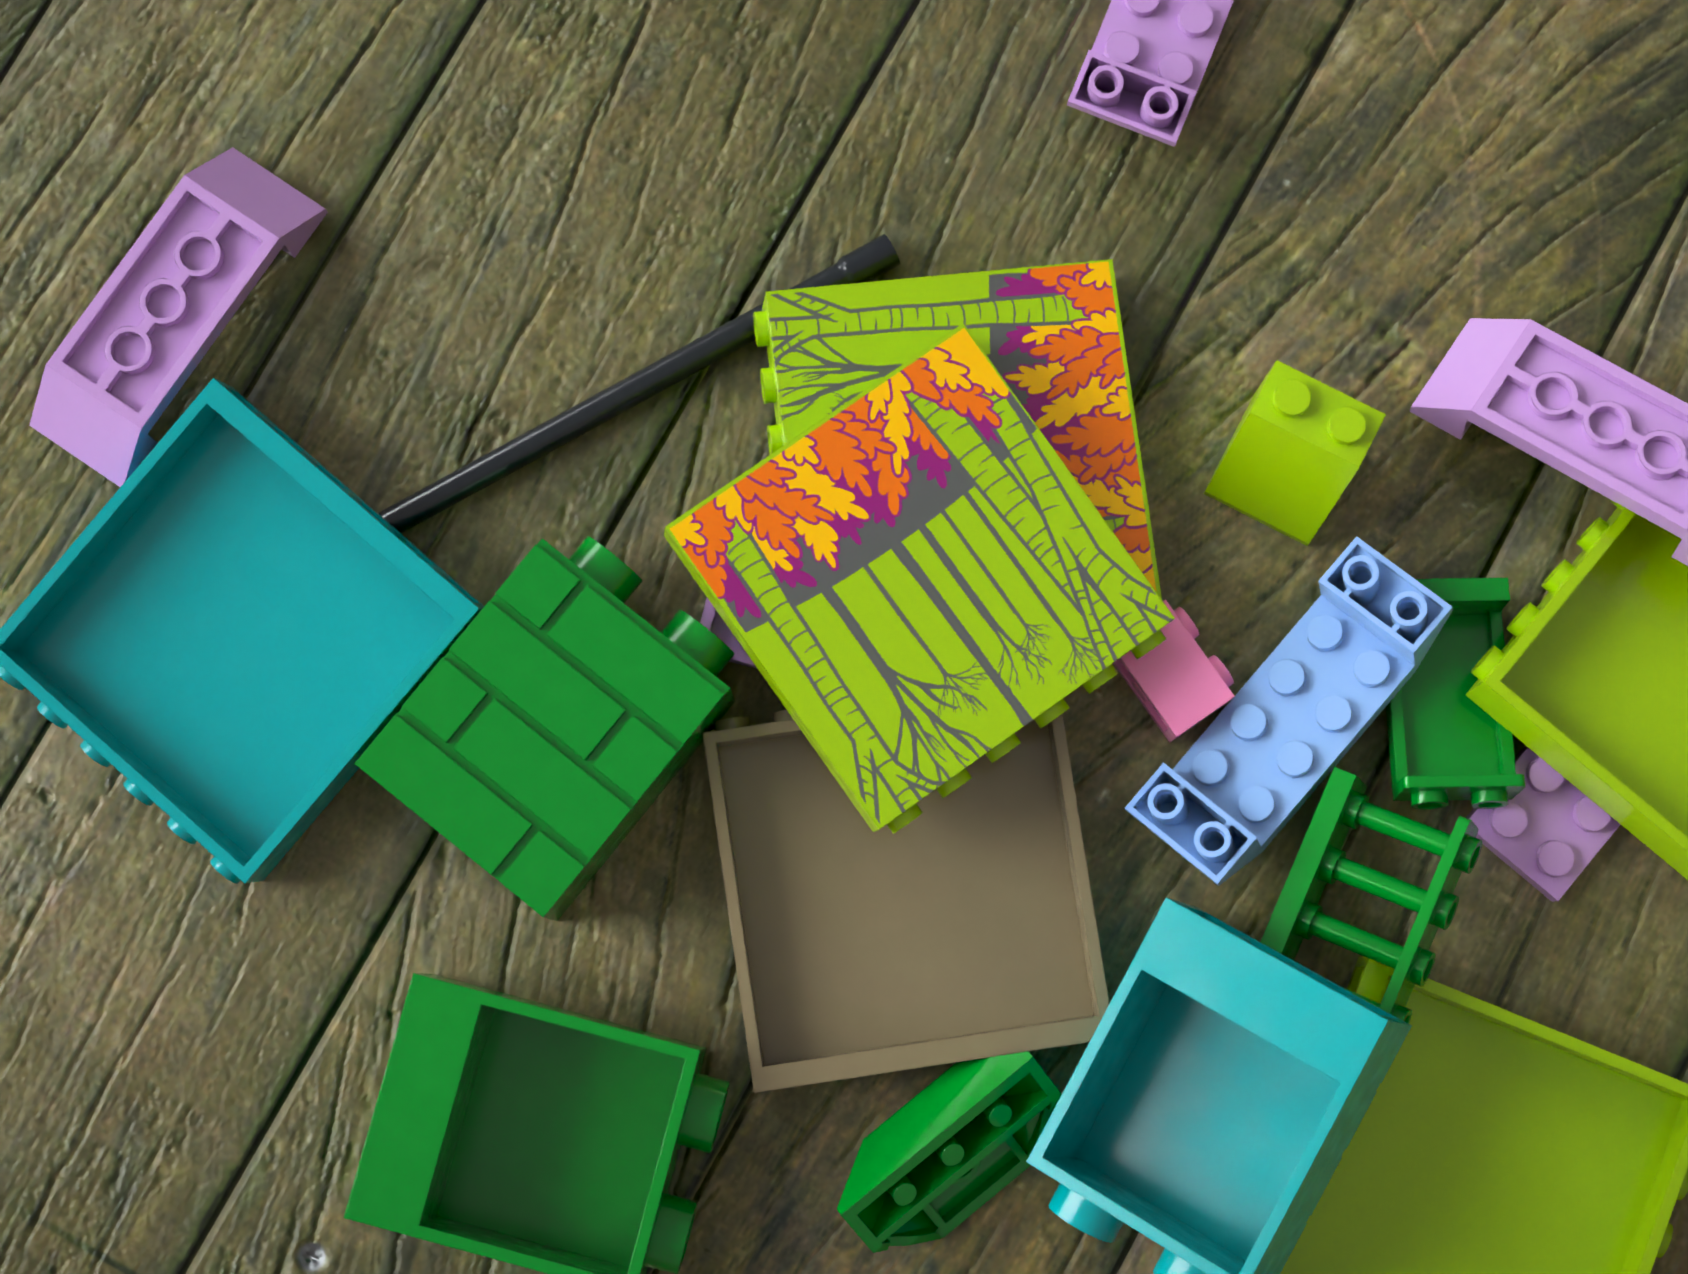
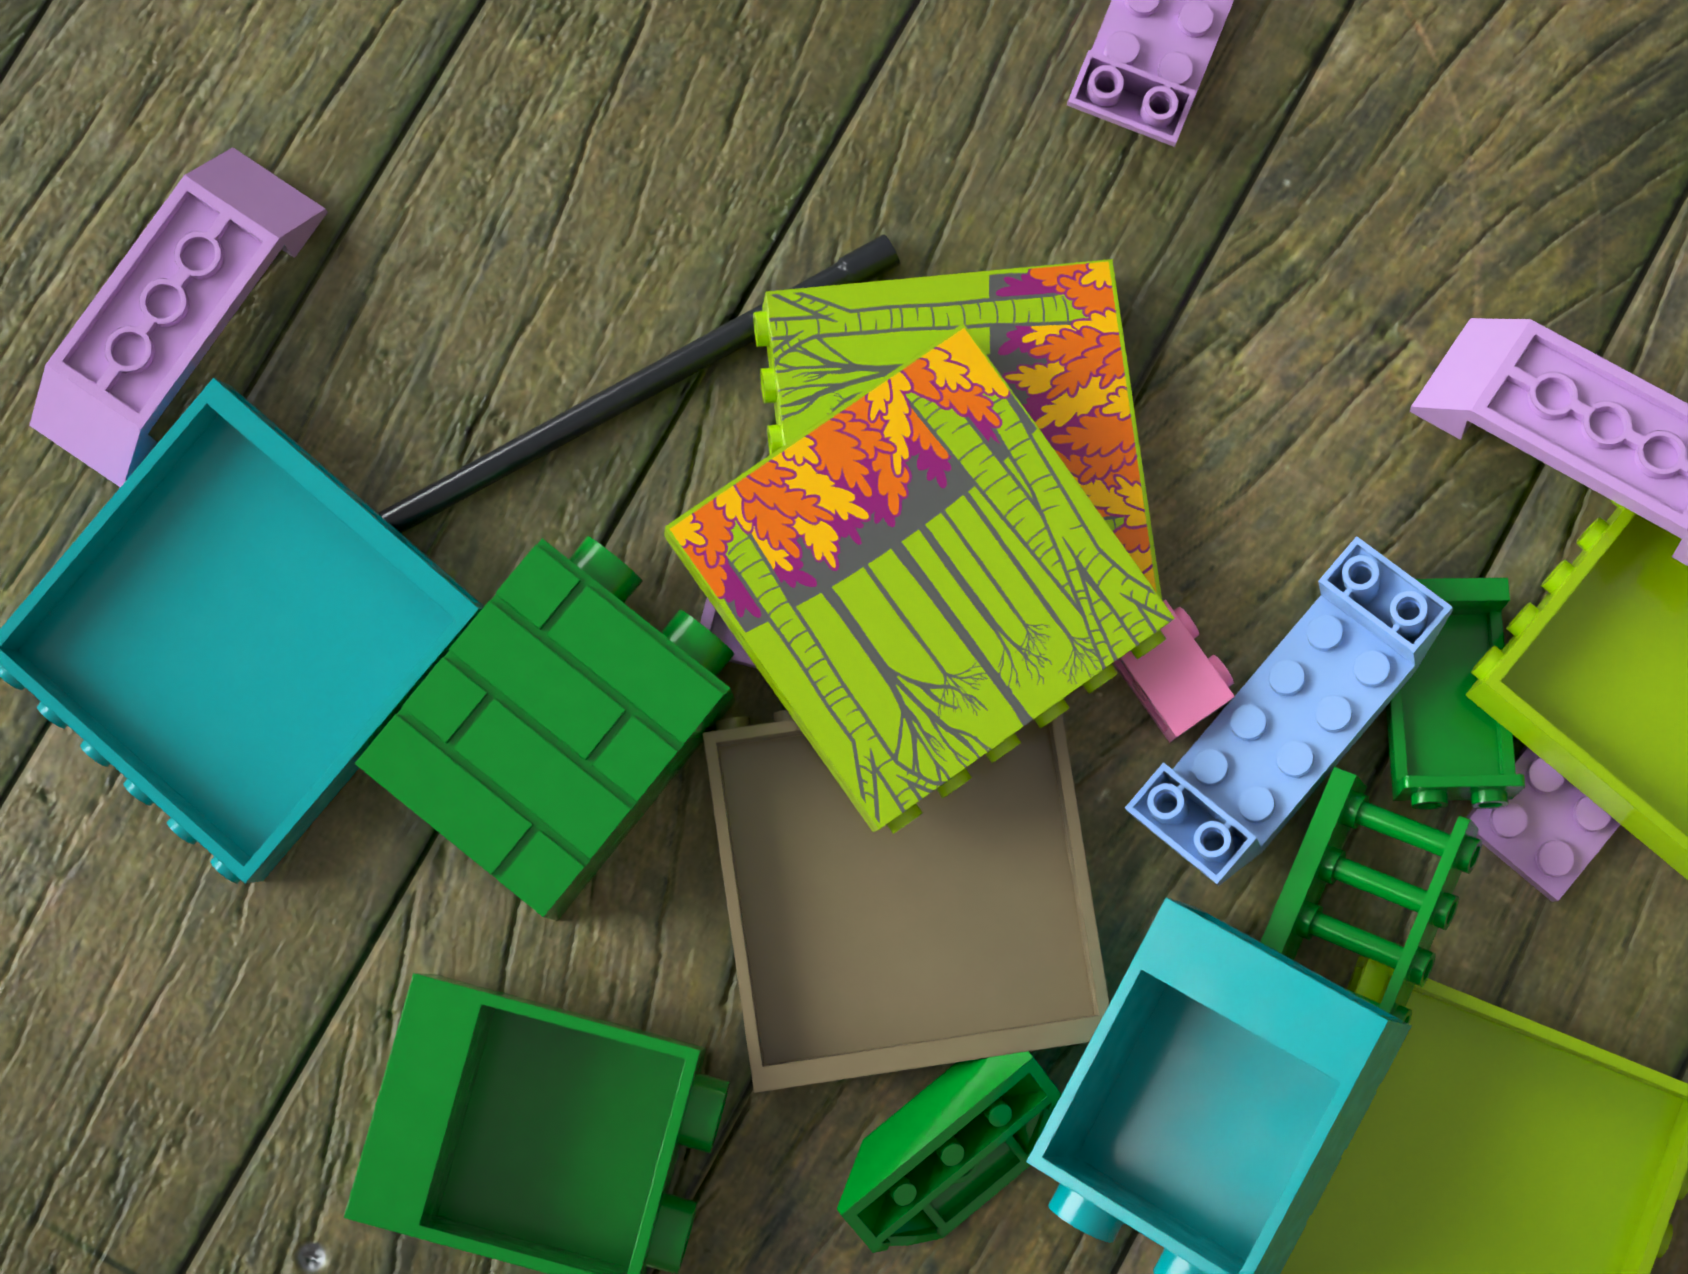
(1294, 453): lime slope -> none

